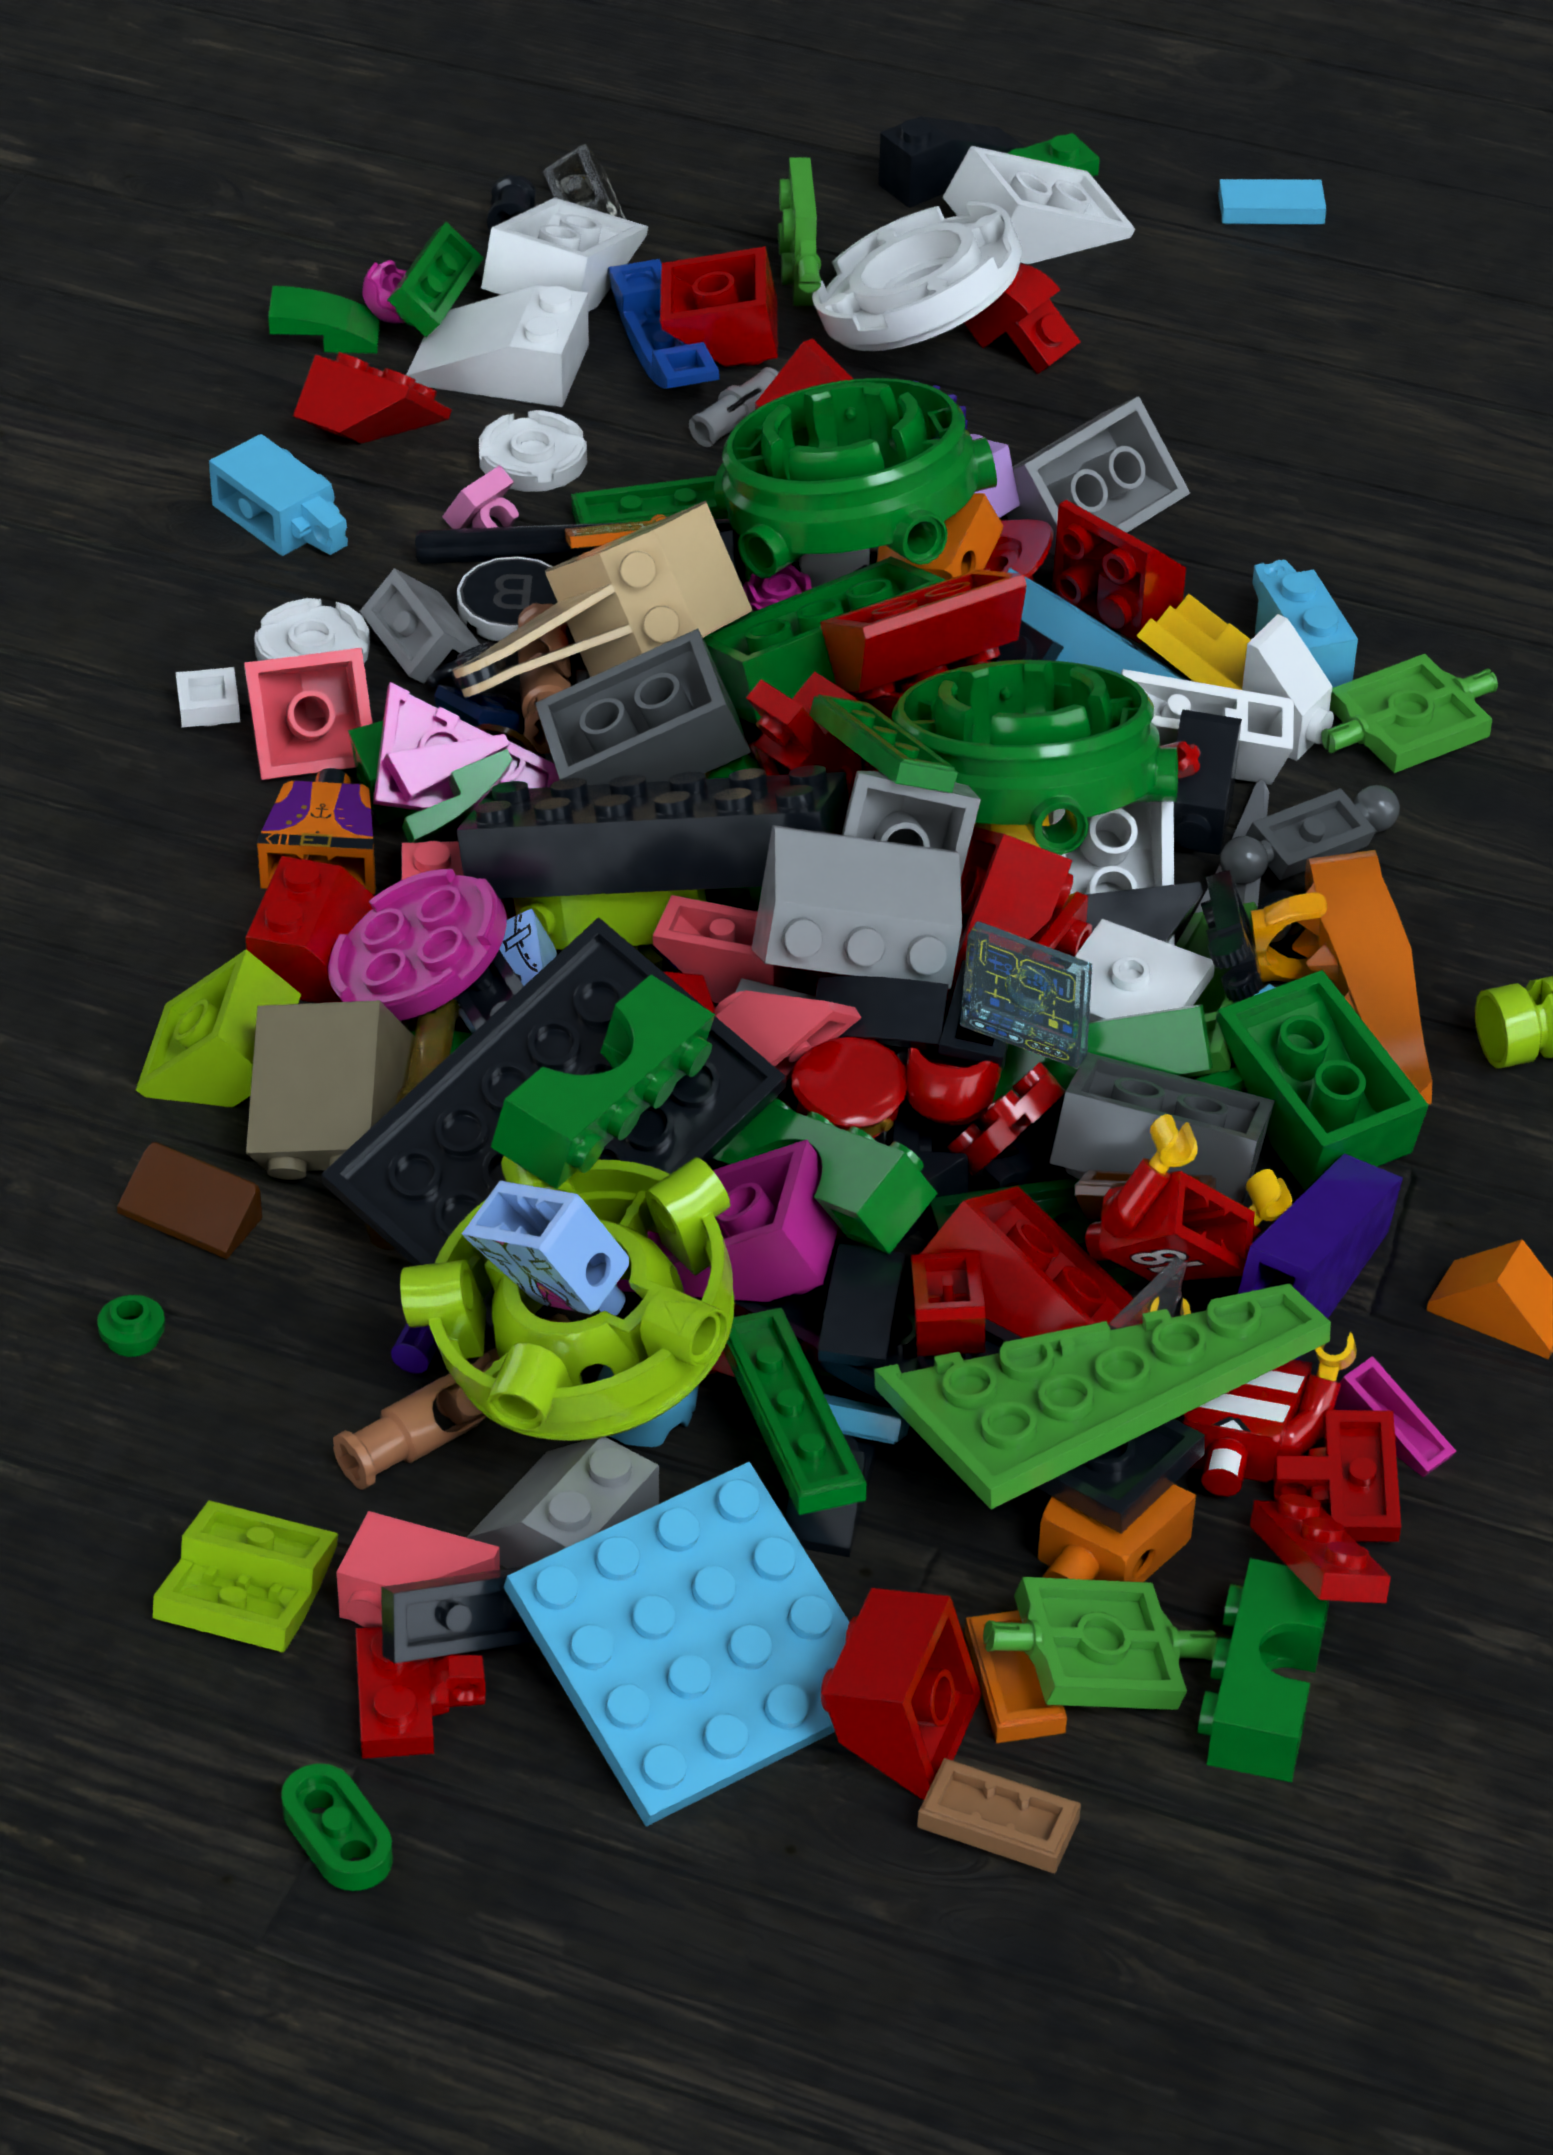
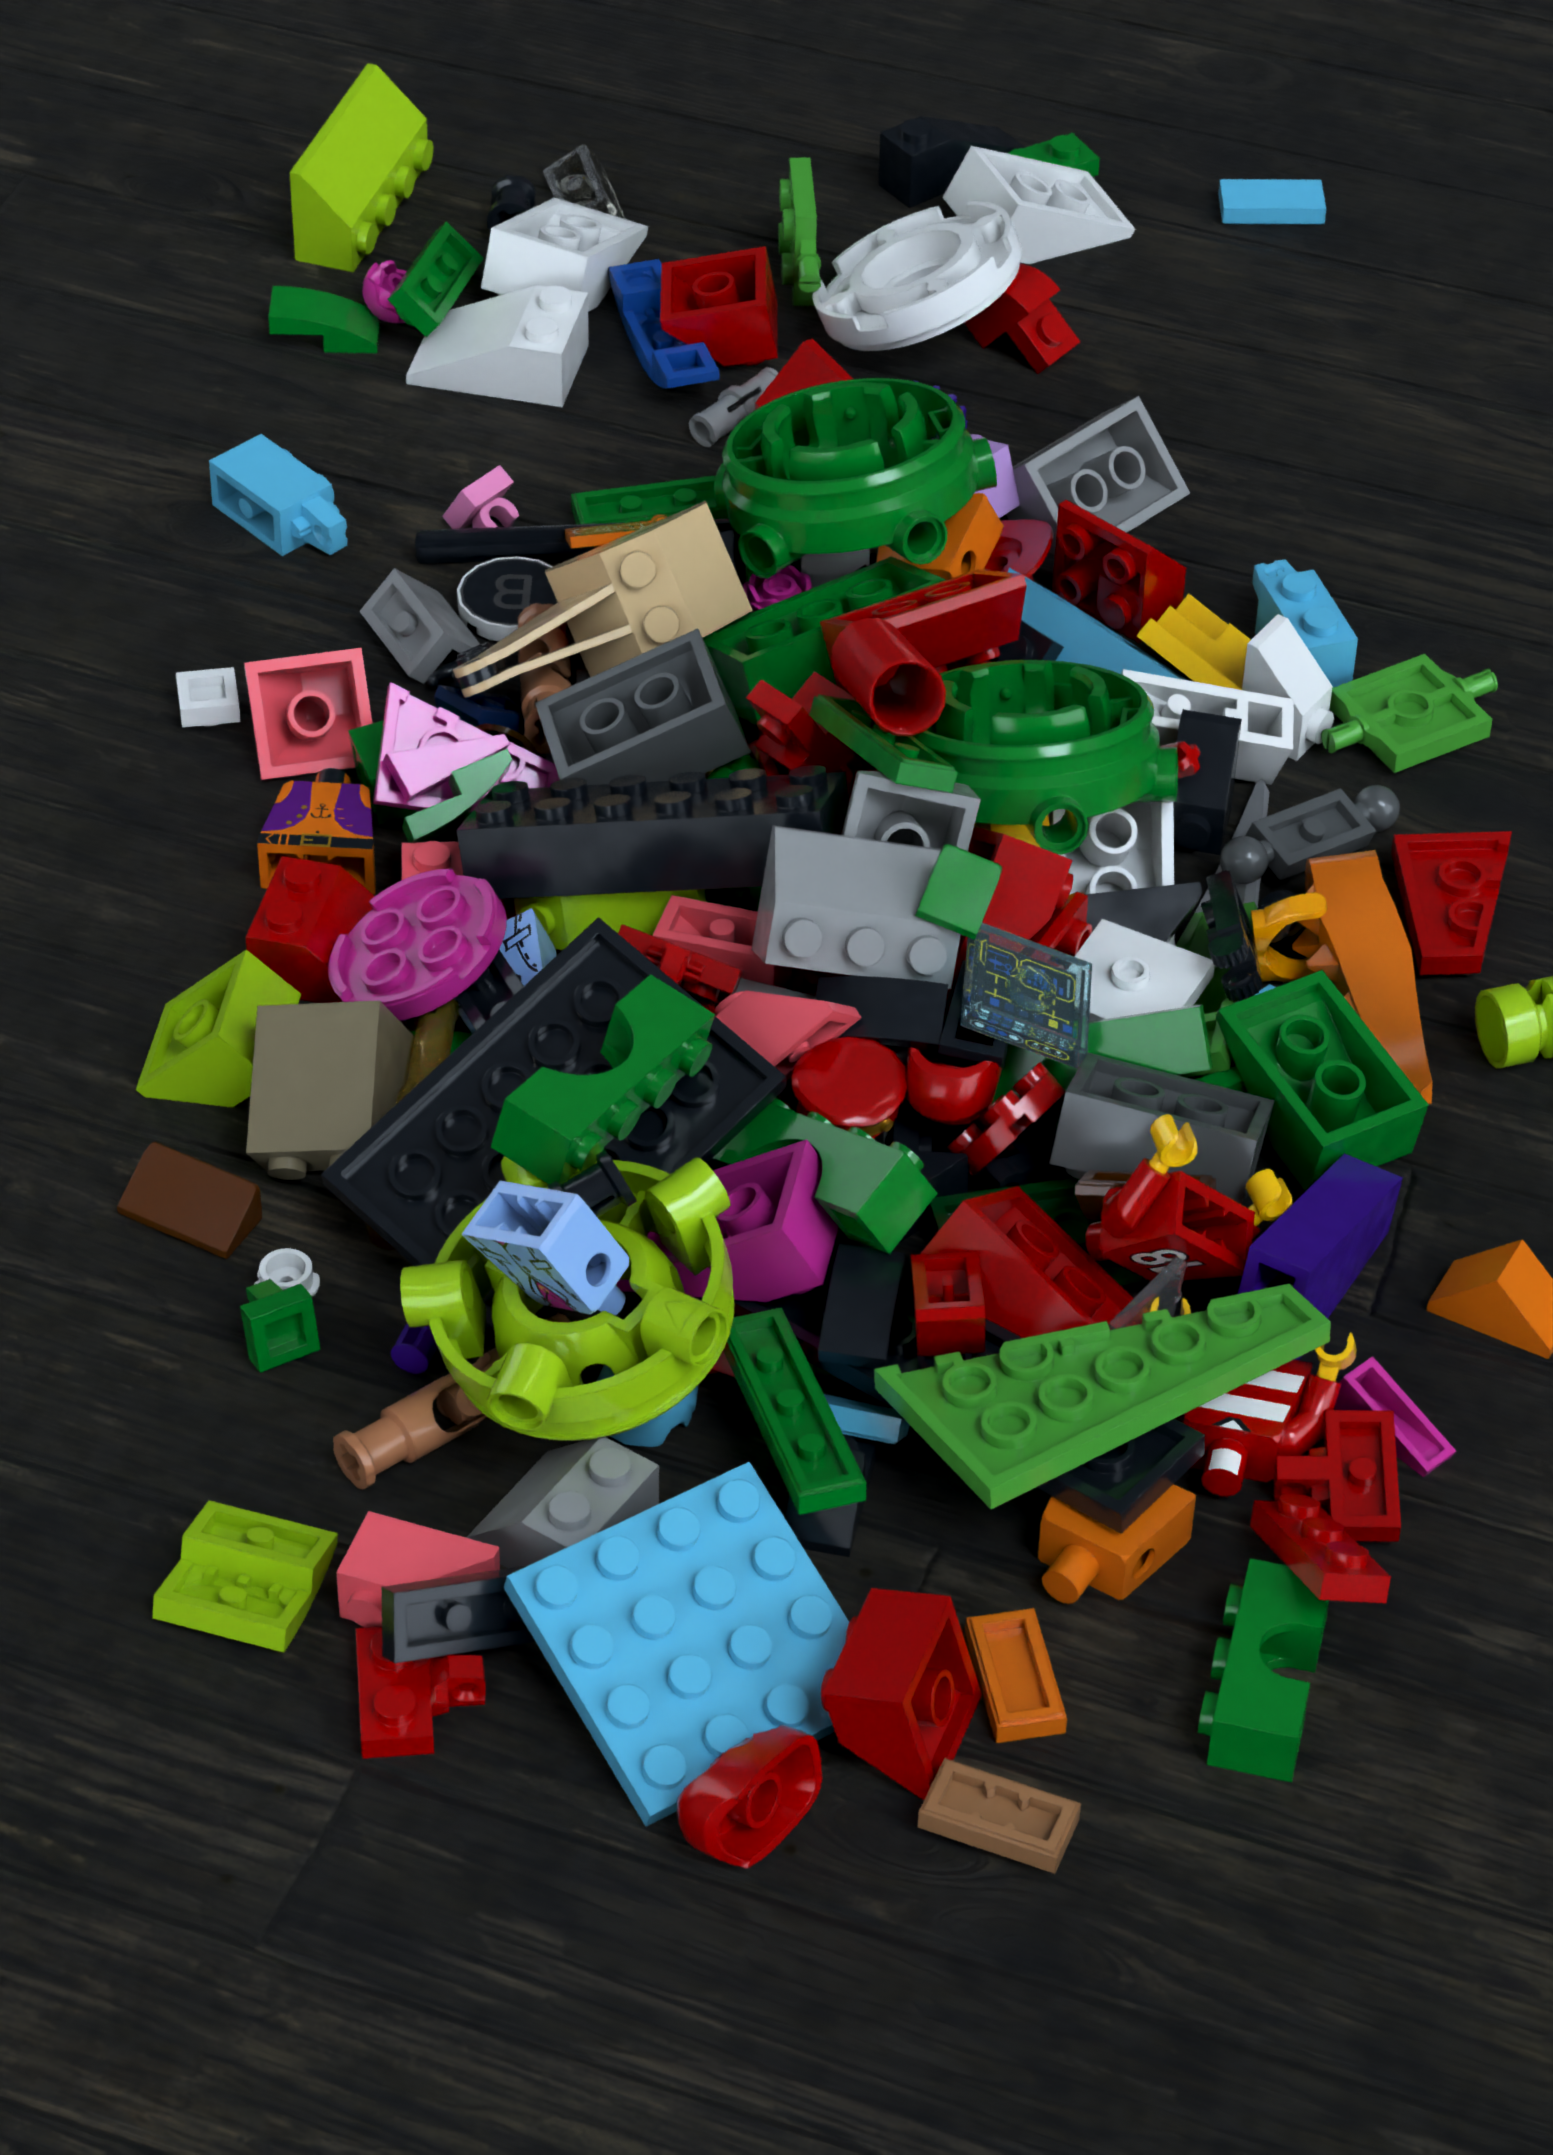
(131, 1325): green plate -> none
(278, 1324): none -> green tile
(289, 1268): none -> white plate
(310, 628): white tile -> none
(342, 1832): green plate -> none
(357, 172): none -> lime slope
(364, 401): red slope -> none
(534, 450): white tile -> none
(599, 1186): none -> black bush
(700, 973): none -> red hinge
(752, 1796): none -> red piece
(910, 698): none -> red piece
(959, 890): none -> green slope
(1100, 1643): bright green plate -> none
(1450, 895): none -> red wing

